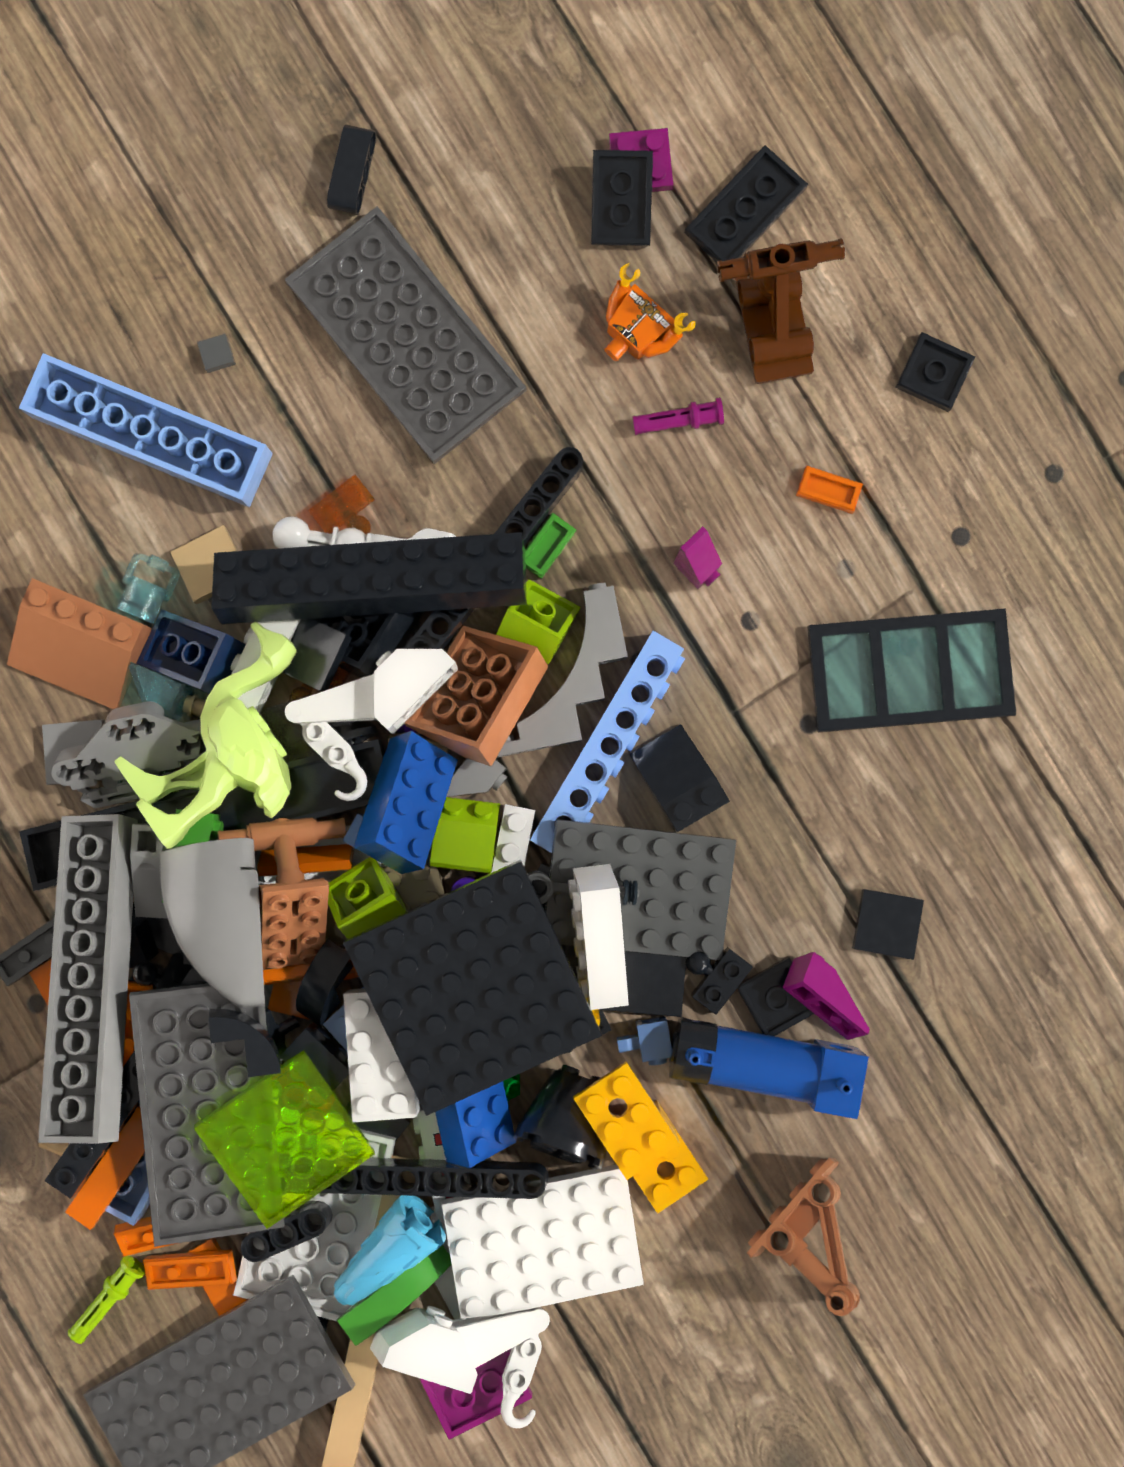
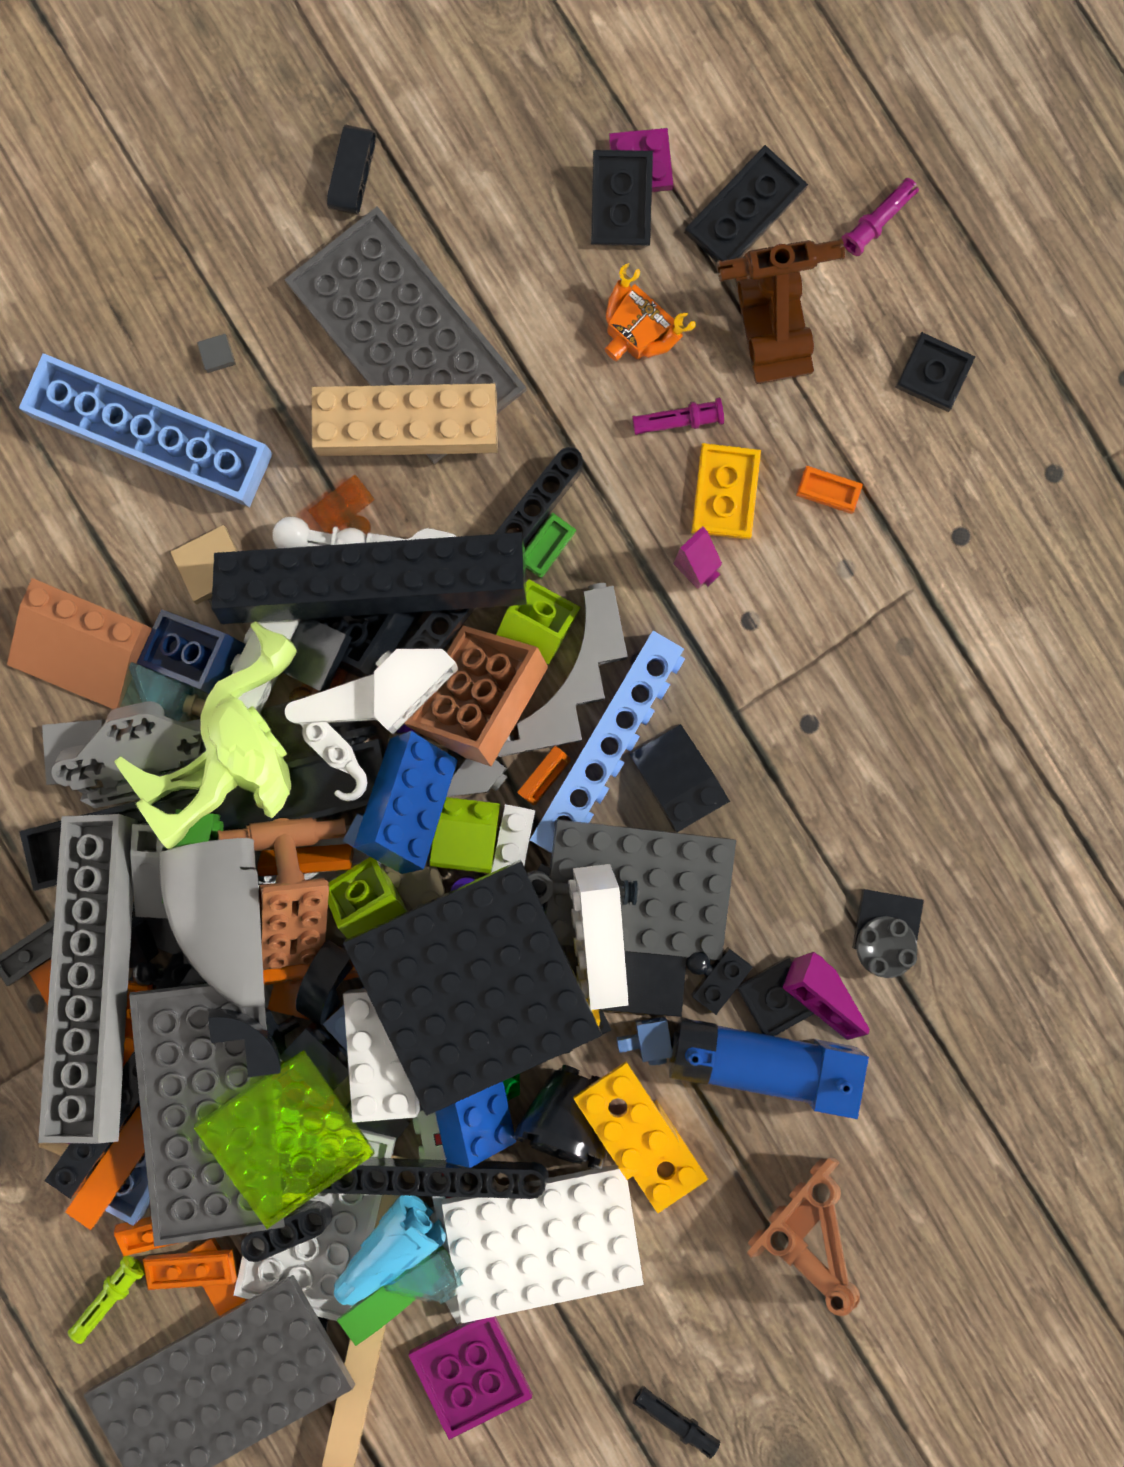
(142, 597): clear light blue piece -> none
(404, 419): none -> tan brick
(429, 1280): none -> clear light blue slope
(450, 1350): white slope -> none
(544, 775): none -> orange tile
(682, 1426): none -> black pin
(726, 490): none -> yellow tile
(871, 225): none -> magenta pin
(887, 947): none -> dark grey dish
(911, 670): door -> none

